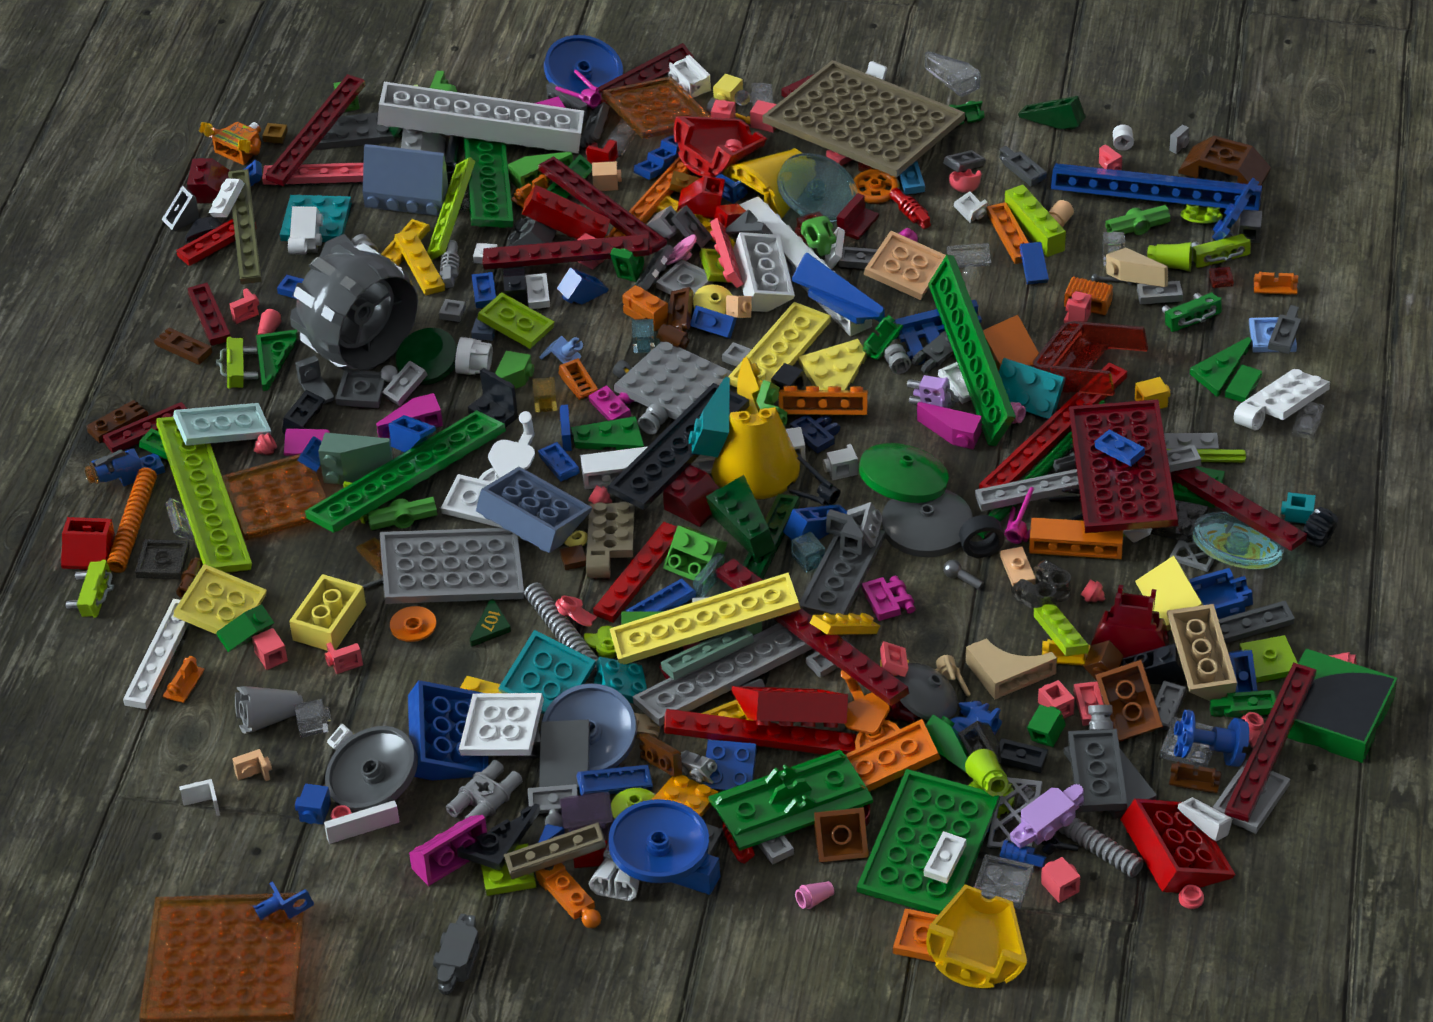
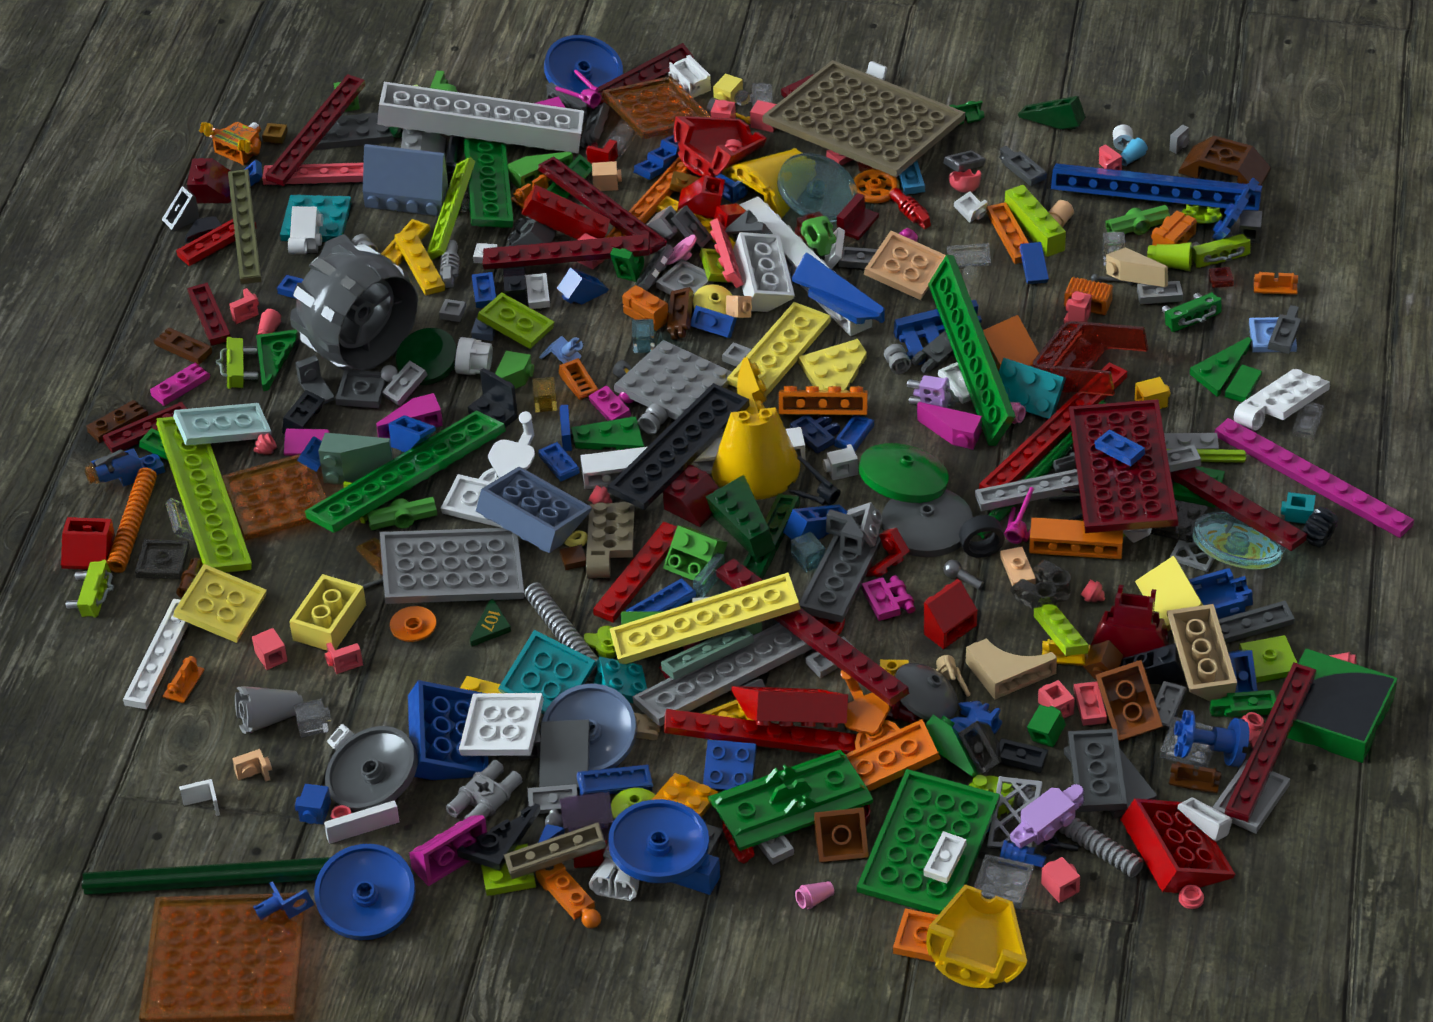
(179, 384): none -> dark pink hinge
(202, 876): none -> dark green axle
(226, 198): white plate -> none
(244, 627): green slope -> none
(364, 891): none -> blue dish
(457, 953): dark grey hinge -> none
(572, 607): coral plate -> none
(660, 754): reddish brown hinge -> none
(673, 335): reddish brown brick -> none
(697, 767): light grey hinge -> none
(713, 425): teal slope -> none
(768, 396): bright green slope -> none
(788, 376): black brick -> none
(845, 624): yellow plate -> none
(854, 432): none -> blue tile
(876, 345): green hinge -> none
(894, 659): coral plate -> none
(896, 547): none -> red bracket
(949, 614): none -> red slope
(955, 74): clear slope -> none
(987, 772): lime plant -> none
(1100, 717): light grey wheel -> none
(1133, 151): none -> medium azure cone
(1175, 229): none -> orange brick
(1314, 478): none -> dark pink plate

